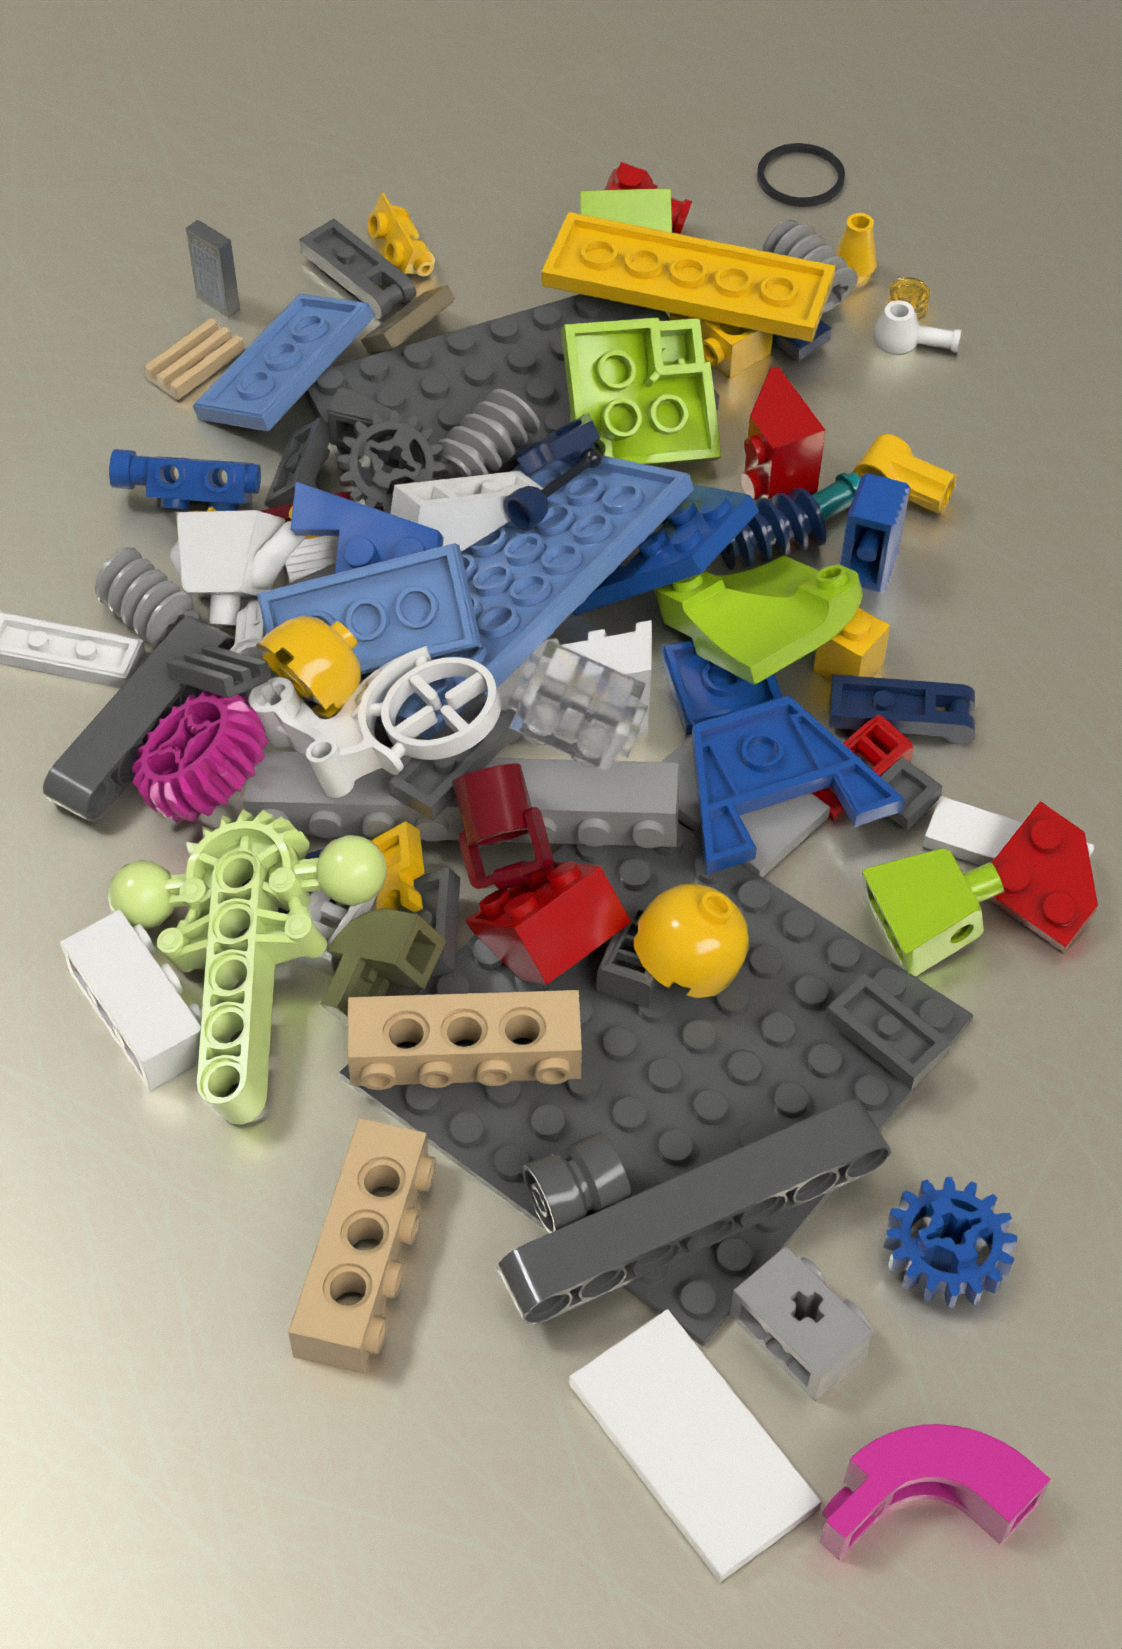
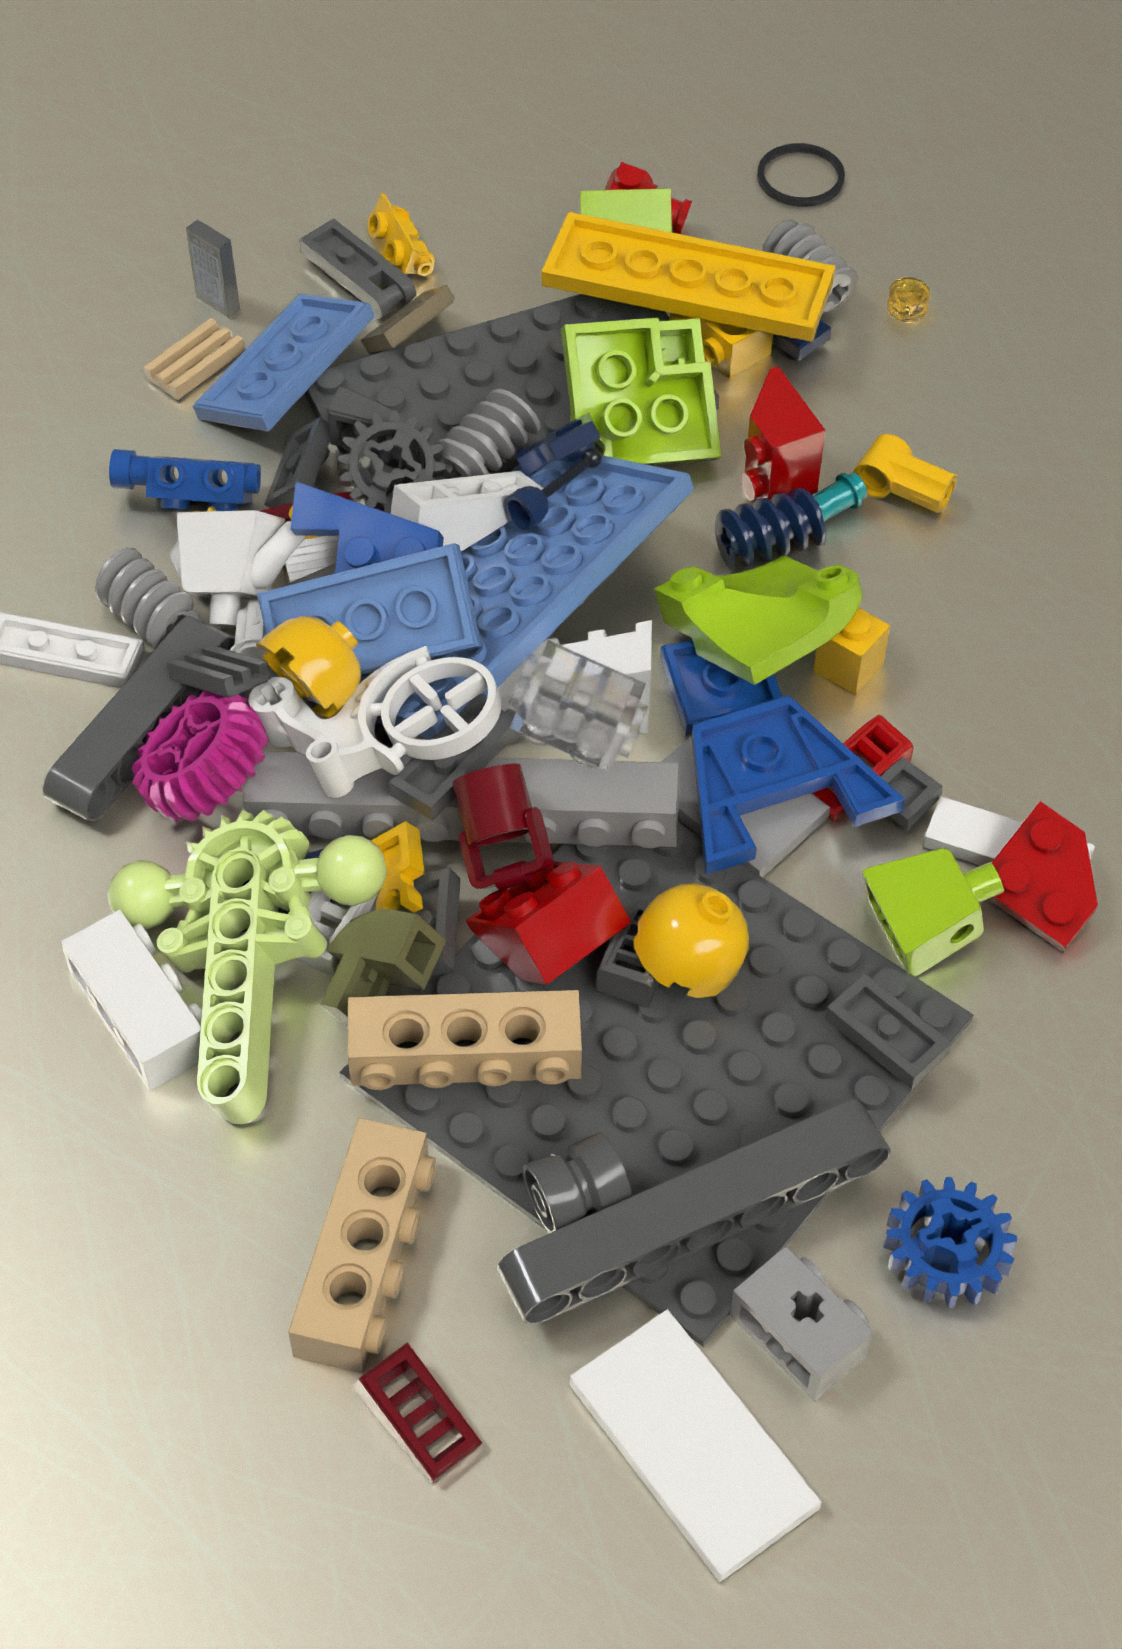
(421, 1381): none -> dark red slope
(681, 548): blue wing -> none
(858, 245): yellow cone -> none
(875, 529): blue brick -> none
(899, 331): white bar -> none
(904, 704): dark blue plate -> none
(939, 1464): dark pink arch -> none

